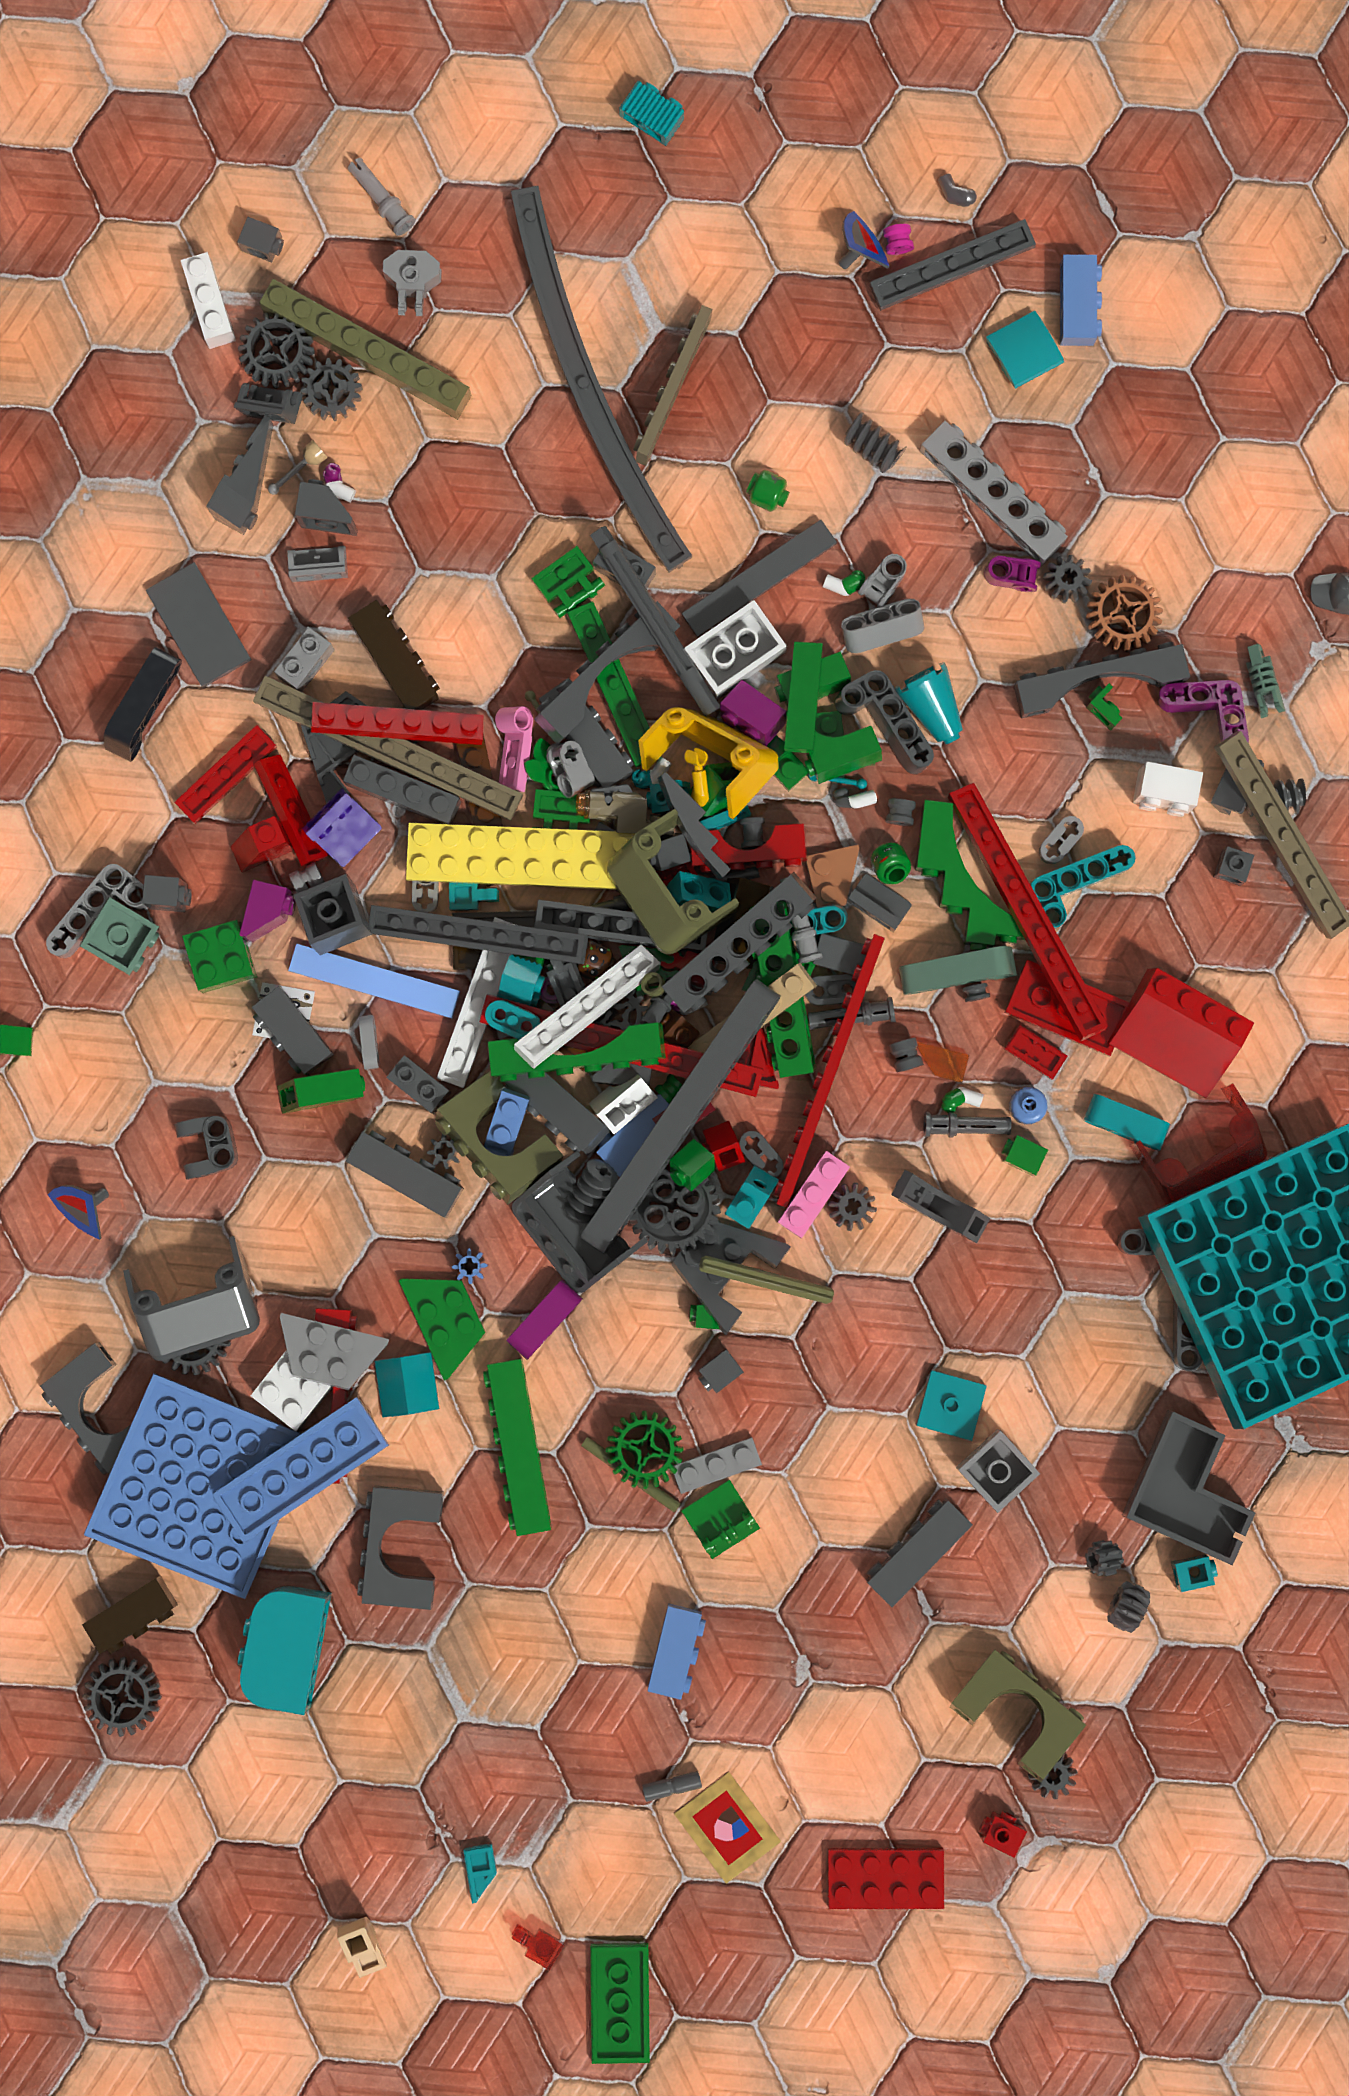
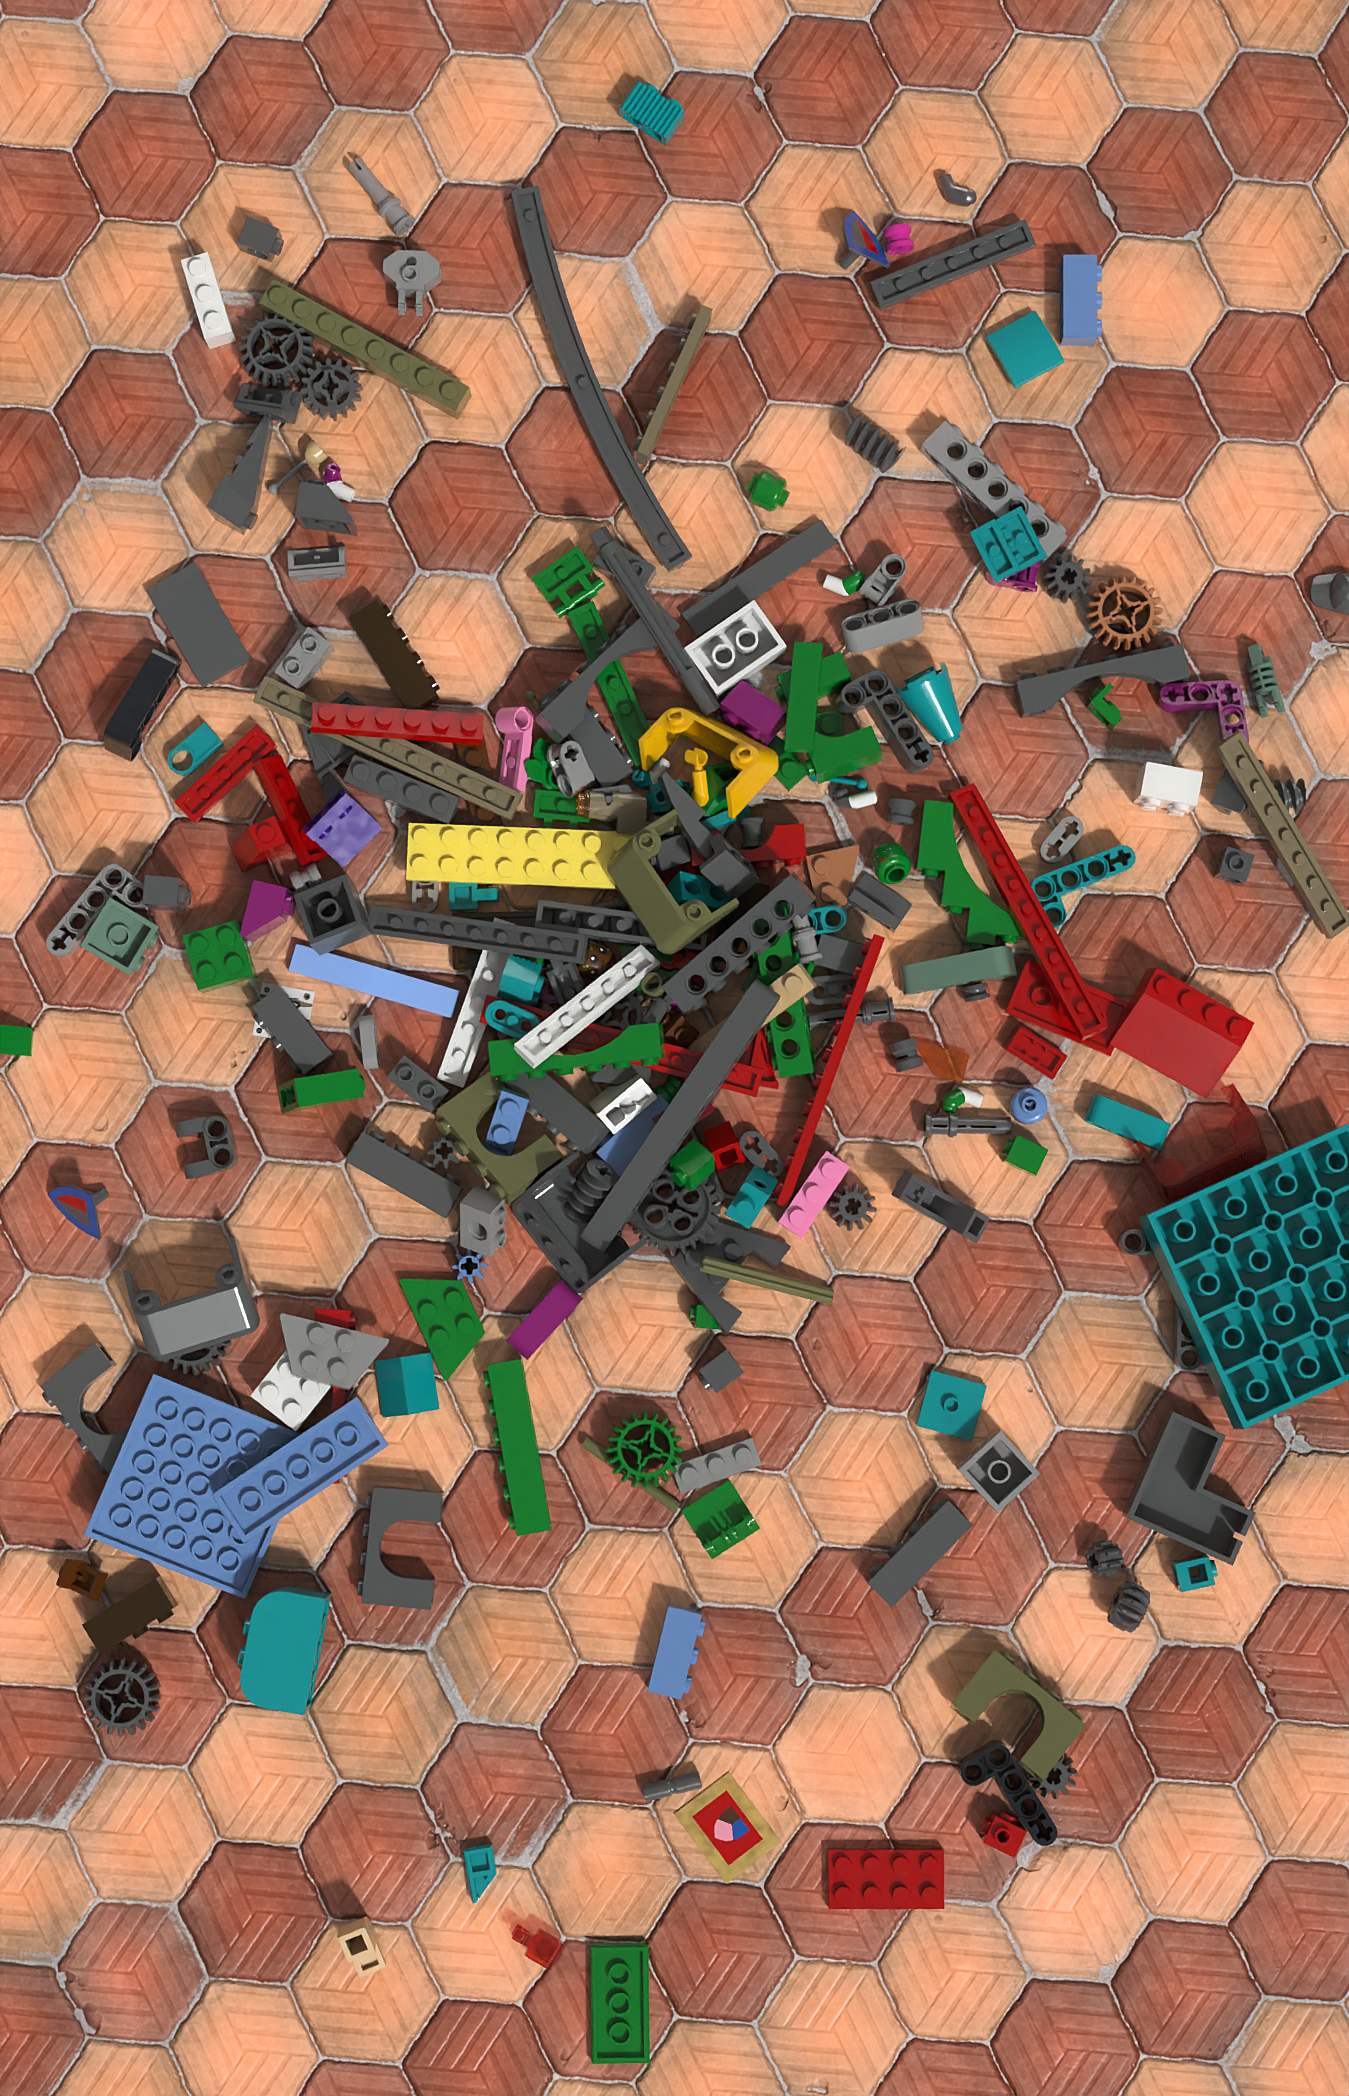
(82, 1578): none -> reddish brown bracket
(200, 744): none -> teal piece
(482, 1222): none -> light grey brick
(729, 869): none -> dark grey panel
(1008, 544): none -> teal slope
(1015, 1794): none -> black beam

